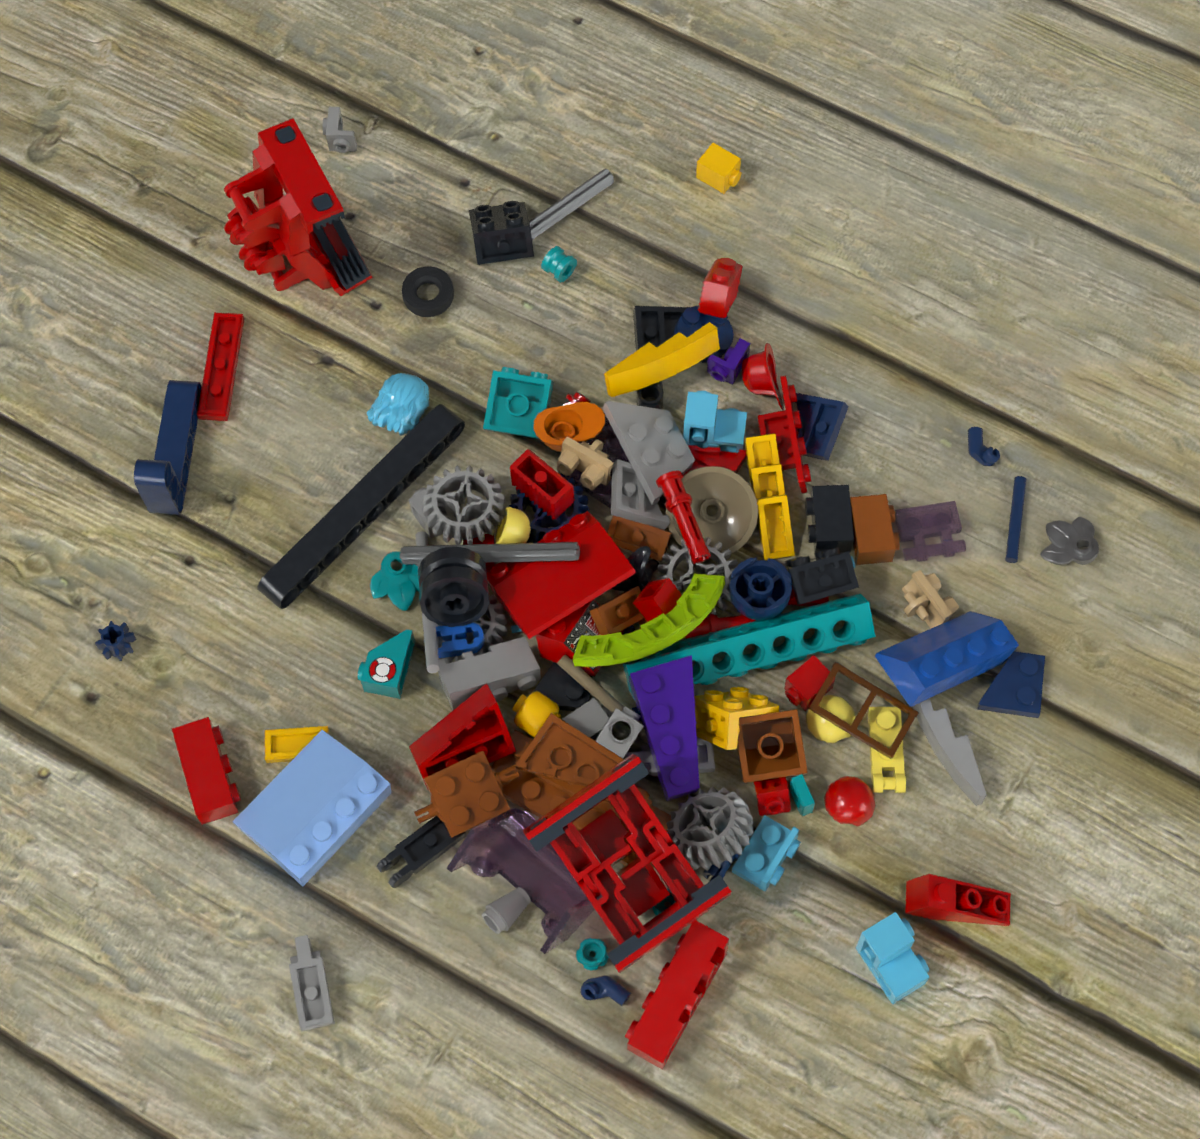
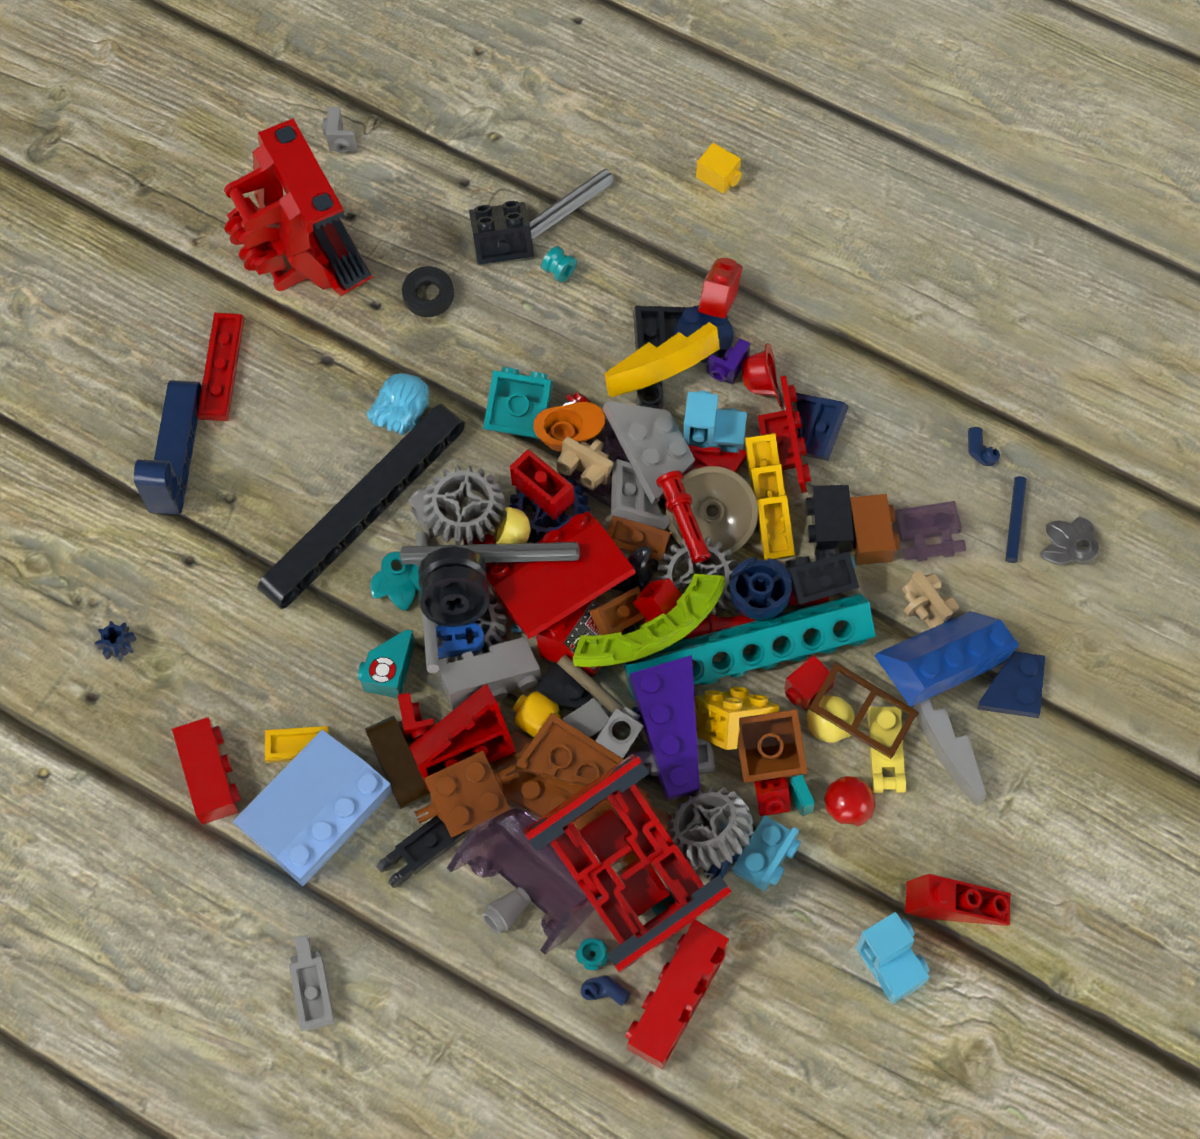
(397, 762): none -> dark brown beam
(411, 717): none -> red bracket

